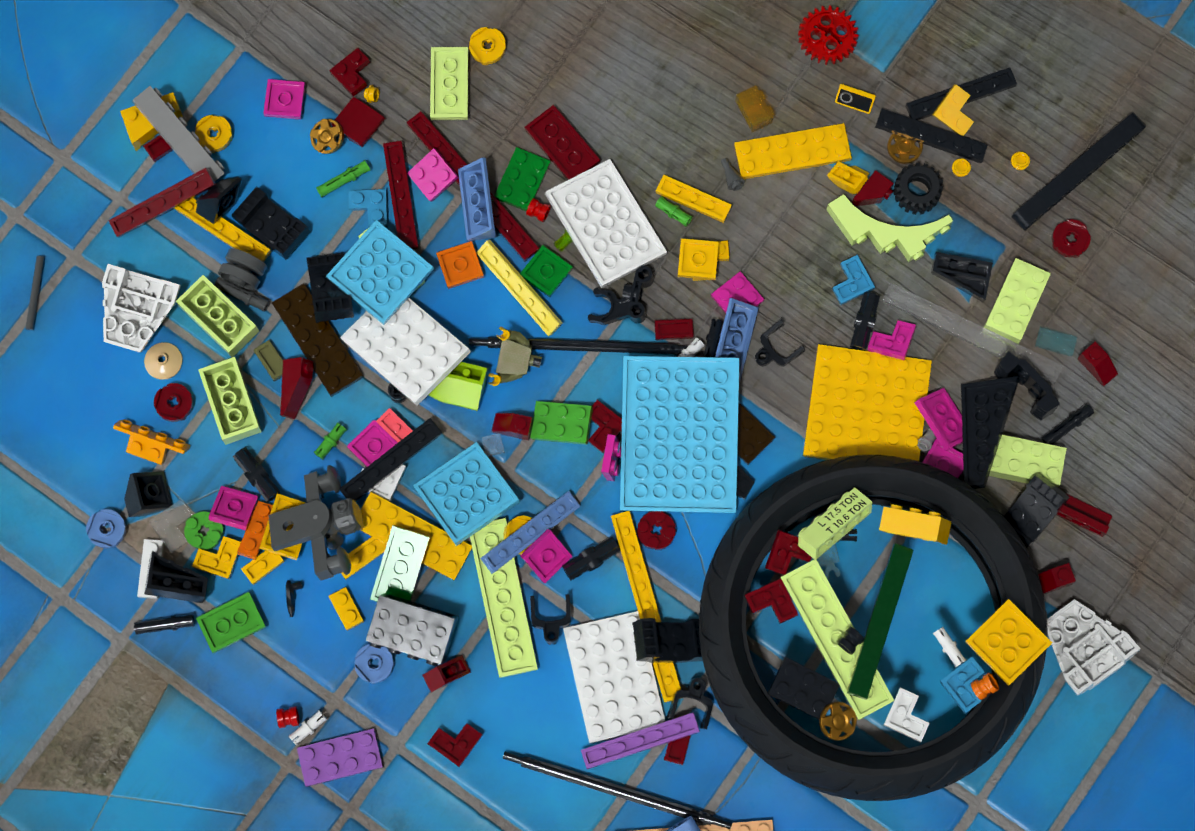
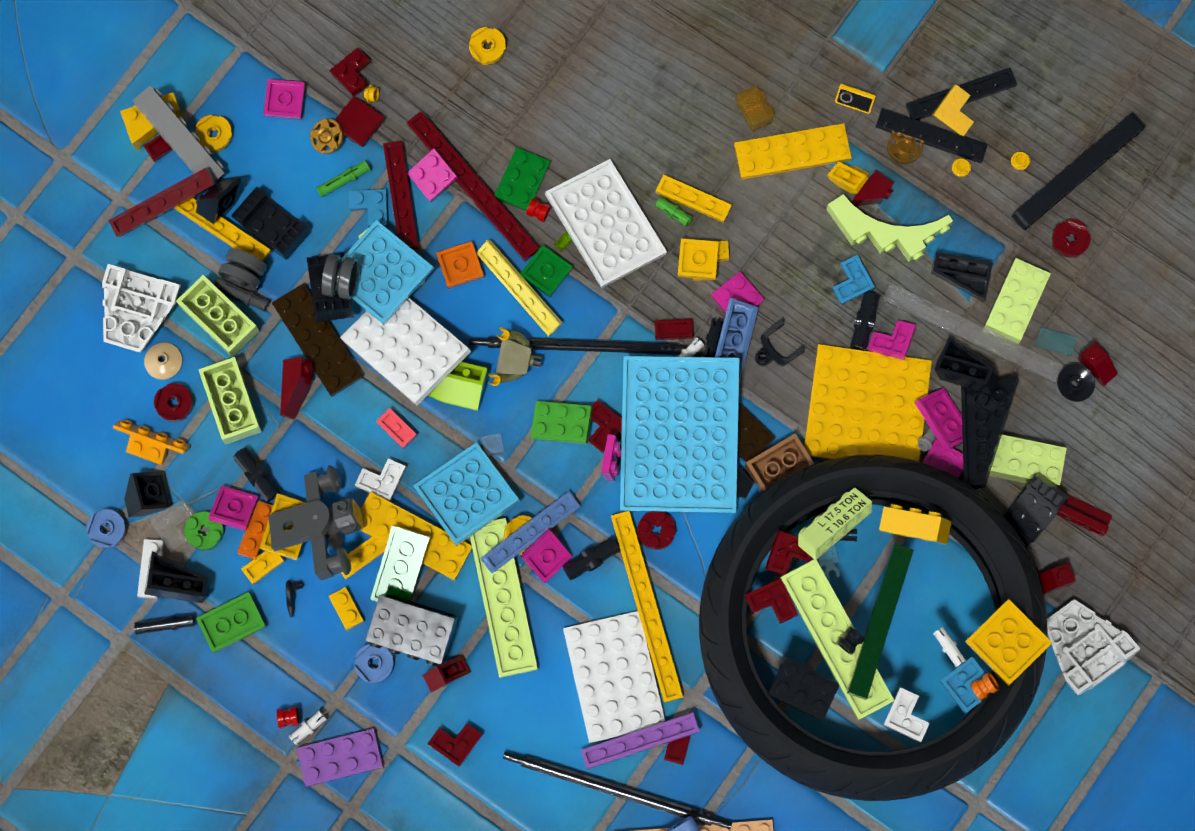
(34, 293): dark grey bar -> none
(220, 563): yellow plate -> none
(270, 359): olive tile -> none
(330, 441): bright green pin -> none
(339, 276): none -> dark grey wheel
(371, 443): dark pink plate -> none
(391, 460): black tile -> none
(396, 396): black wheel -> none
(449, 83): yellowish green plate -> none
(476, 201): medium blue slope -> none
(512, 425): dark red slope -> none
(551, 627): black piece -> none
(561, 143): dark red plate -> none
(630, 300): black piece -> none
(667, 641): black plate -> none
(696, 694): black piece -> none
(733, 178): dark grey cone -> none
(778, 462): none -> medium nougat brick
(818, 47): red gear -> none
(838, 721): pearl gold wheel -> none
(920, 174): black tyre -> none
(965, 369): none -> black wedge
(1036, 385): black plate -> none
(1075, 419): black pin -> none
(1083, 378): none -> black dish

